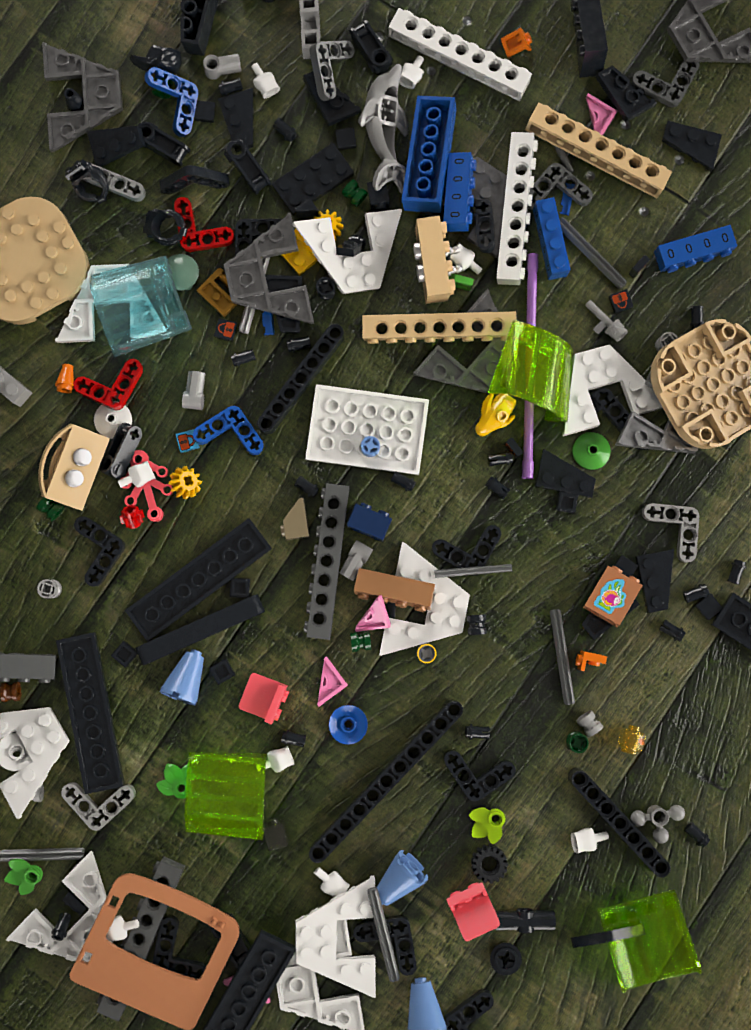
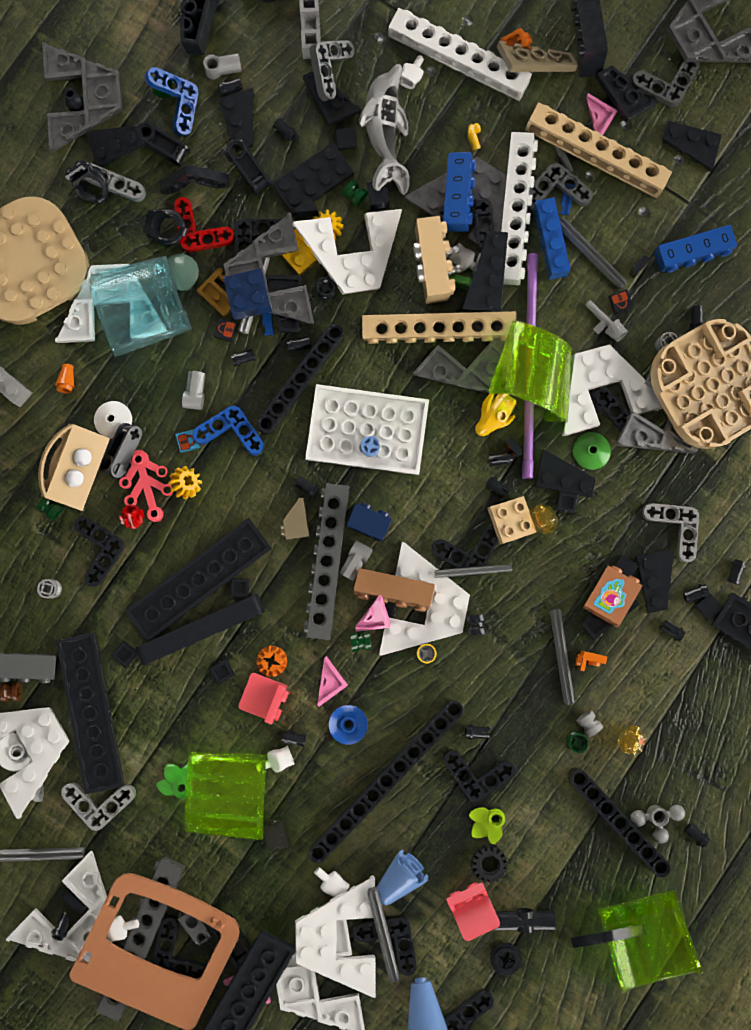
(22, 876): bright green plate -> none
(111, 393): red beam -> none
(138, 475): white piece -> none
(159, 57): black hair -> none
(185, 678): medium blue cone -> none
(197, 929): none -> dark grey leg
(205, 111): black tile -> none
(247, 294): none -> dark blue brick
(265, 82): white piece -> none
(268, 652): none -> orange gear
(352, 246): black plate -> none
(371, 48): black piece -> none
(403, 481): black pin -> none
(429, 154): blue brick -> none
(472, 137): none -> yellow arm
(487, 277): none -> black wedge
(511, 520): none -> tan plate
(535, 60): none -> dark tan wing
(544, 519): none -> clear yellow head
(587, 840): white piece -> none

